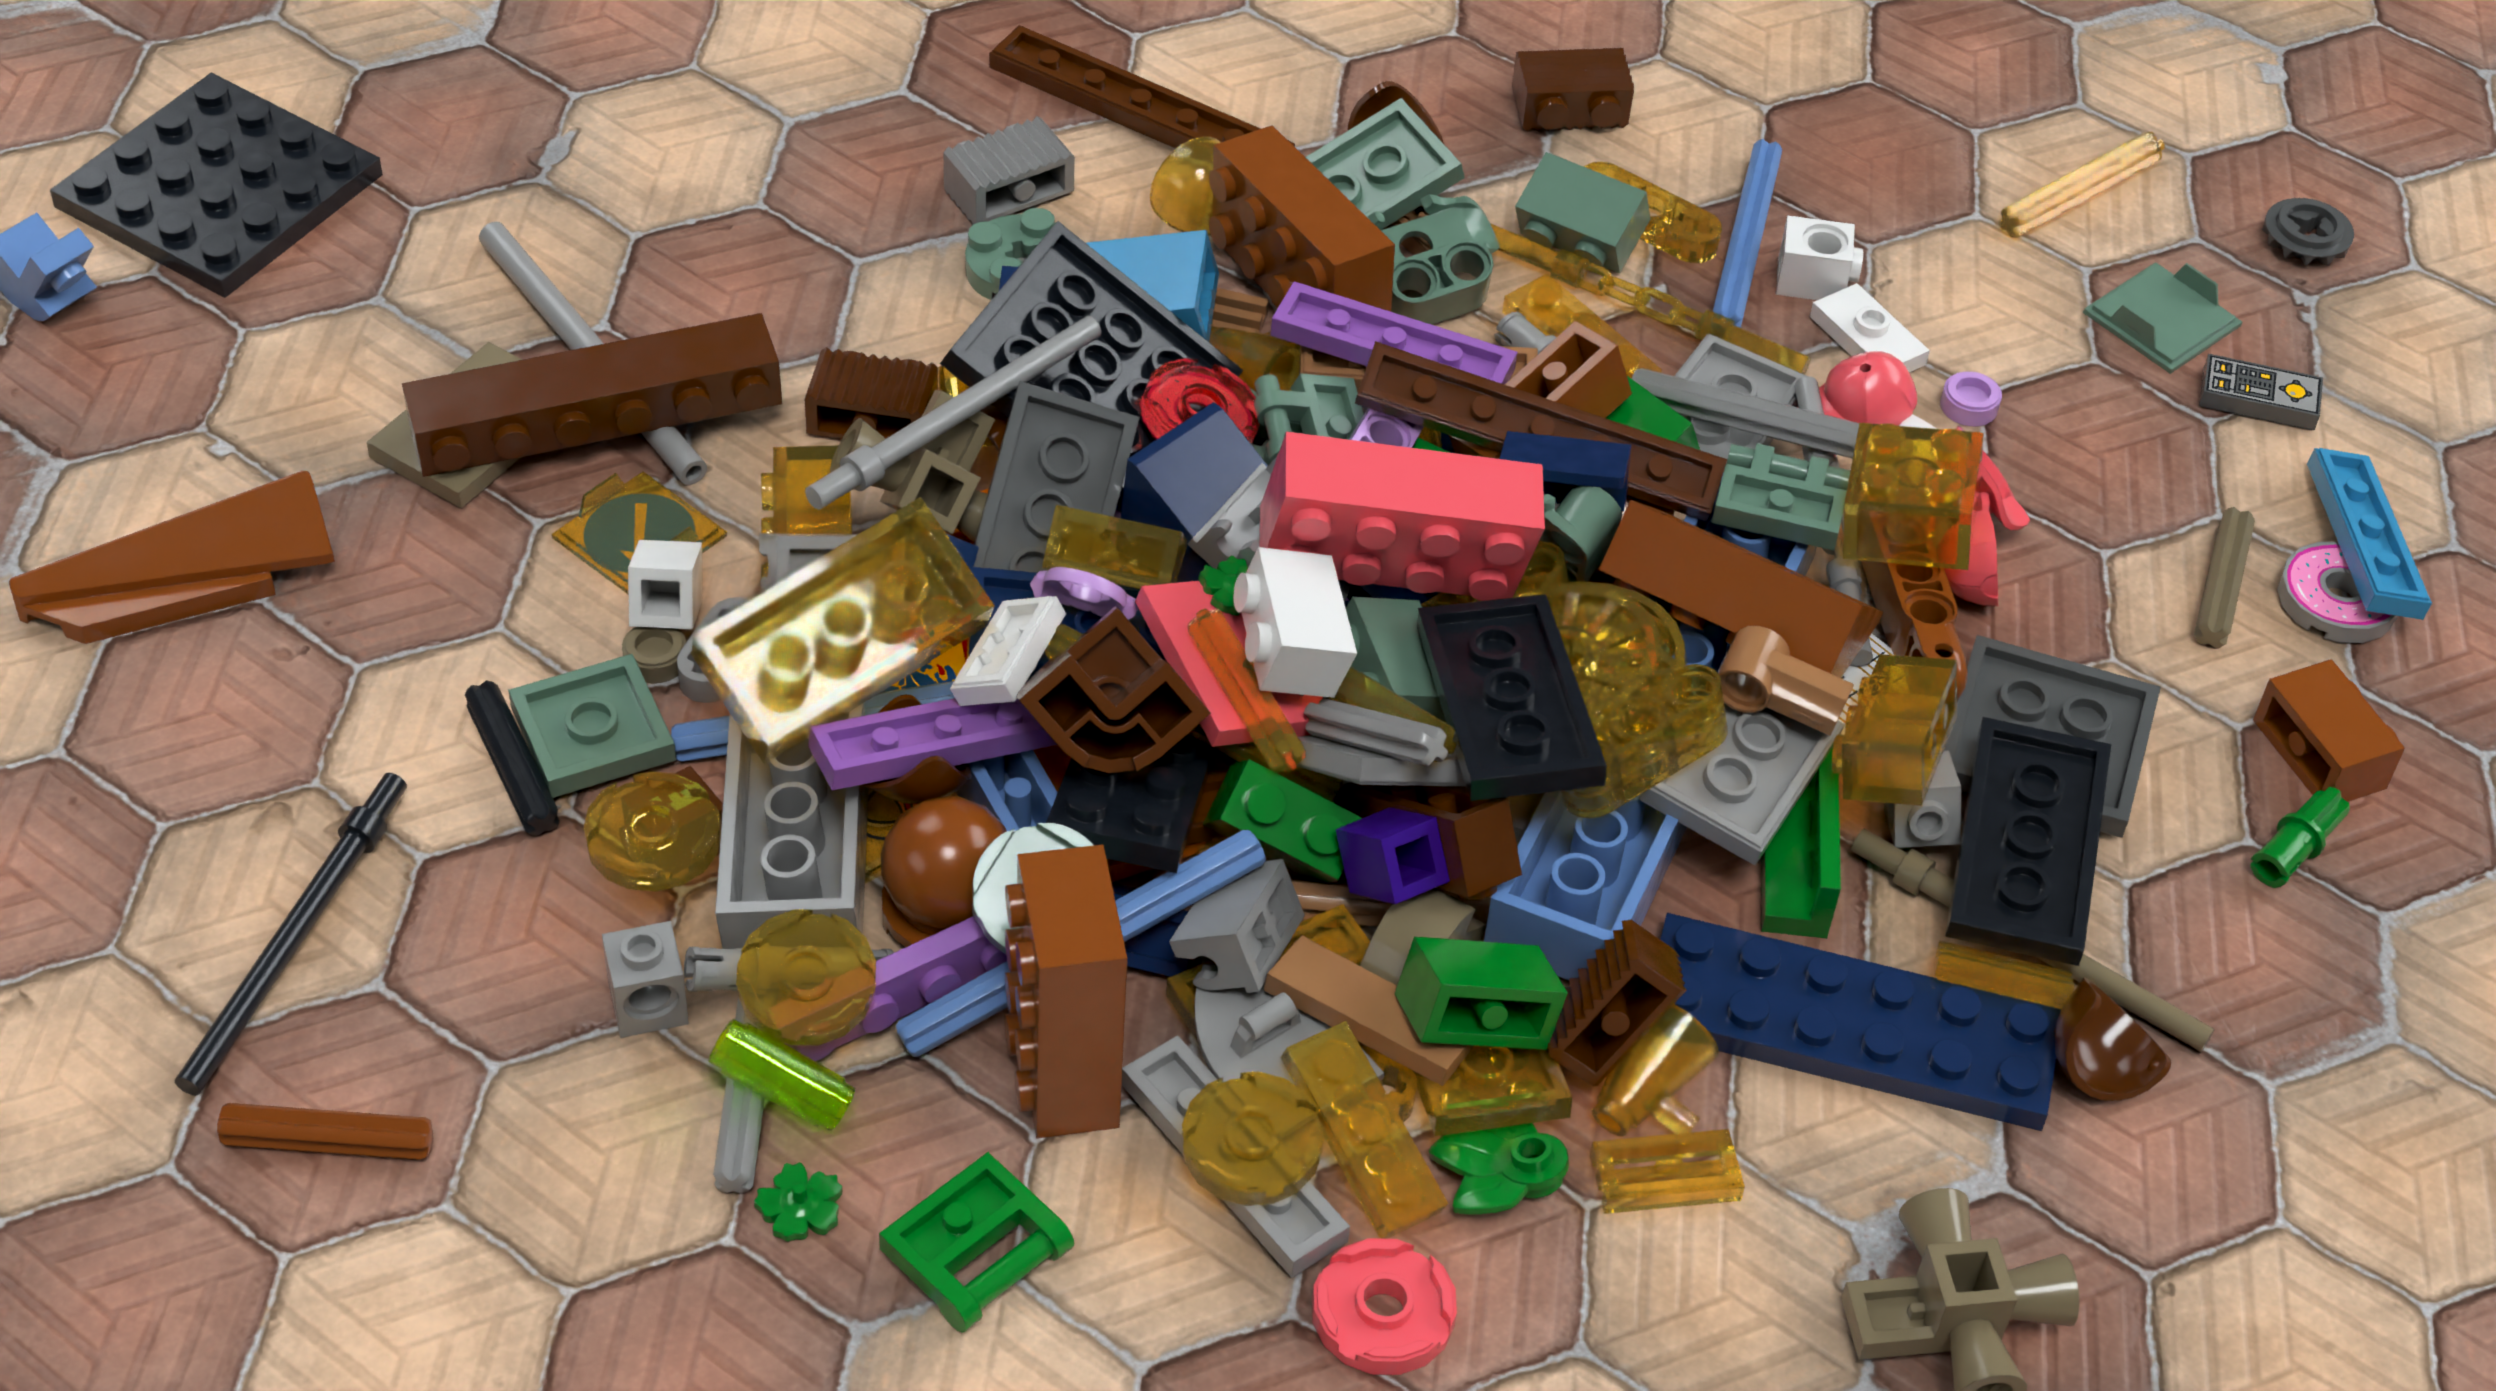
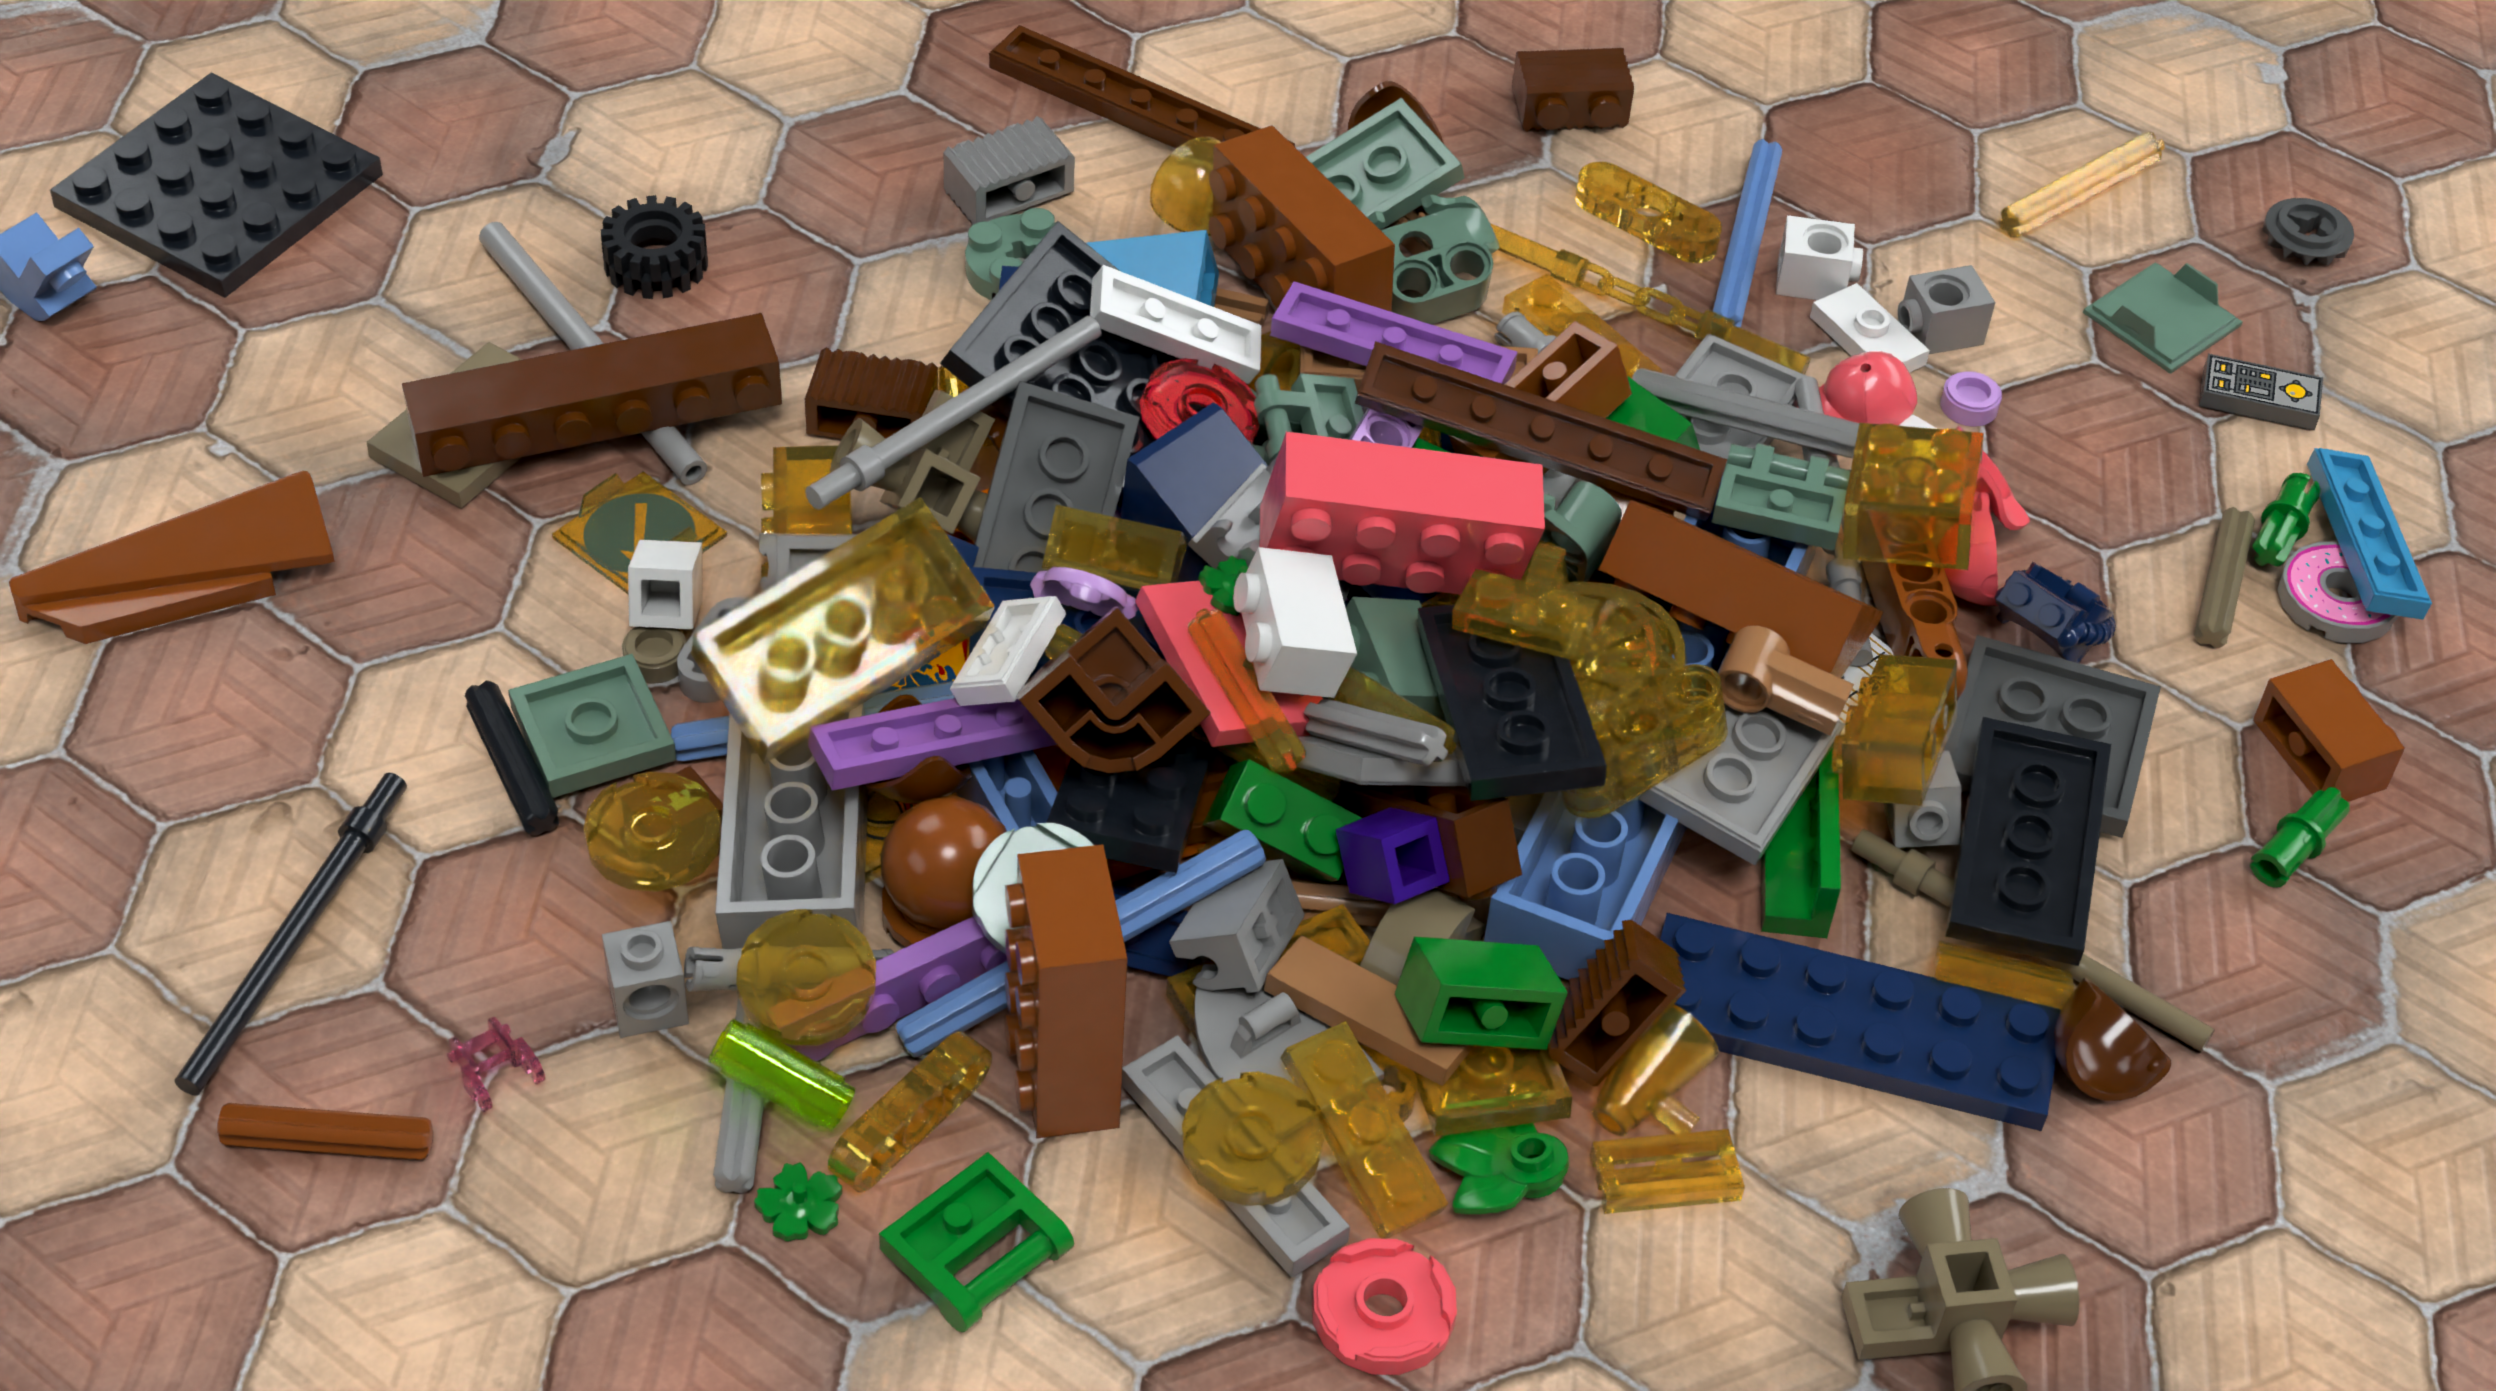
(515, 1051): none -> clear pink piece
(660, 268): none -> black tyre
(909, 1111): none -> clear yellow beam
(1175, 323): none -> white plate
(1529, 611): none -> clear yellow plate
(1573, 463): dark blue panel -> none
(1582, 212): sand green brick -> none
(1947, 309): none -> light grey brick
(2057, 612): none -> dark blue piece
(2285, 519): none -> green axle

